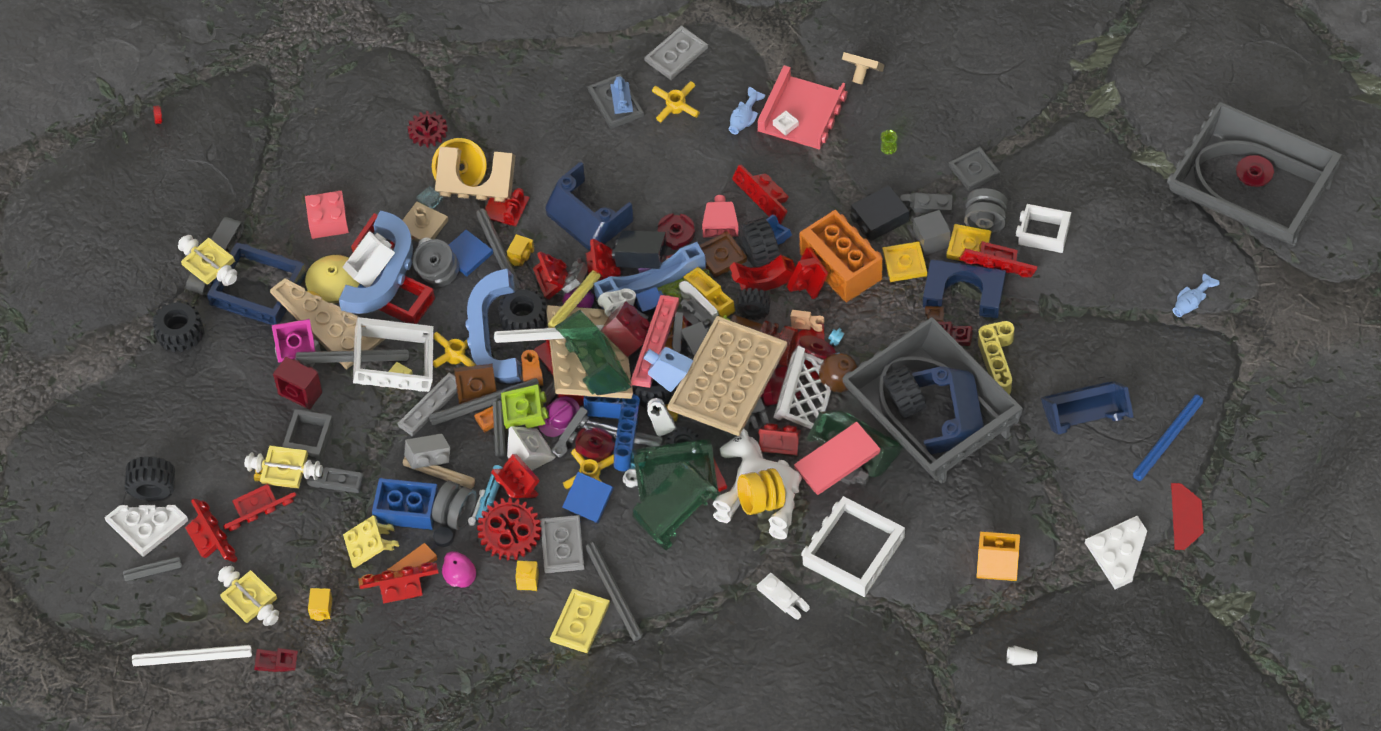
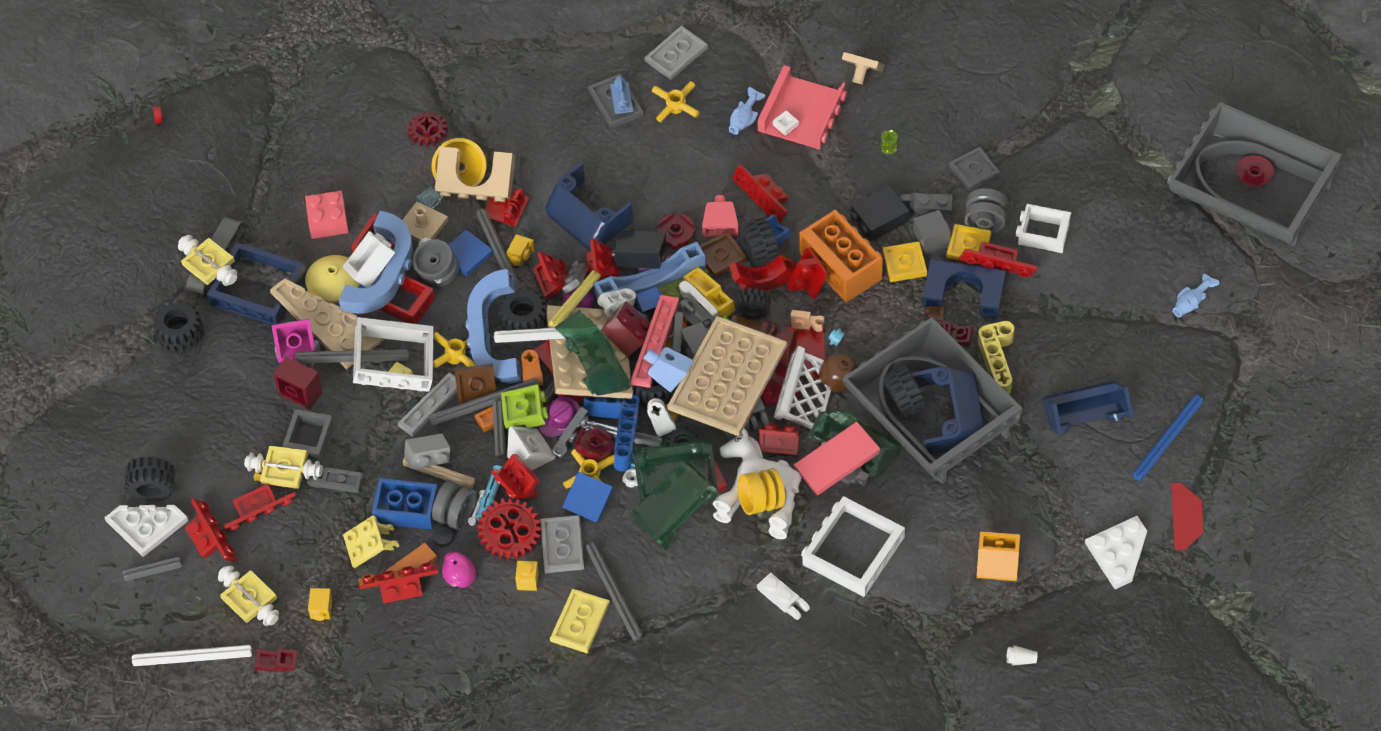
(816, 346): dark red dish -> none

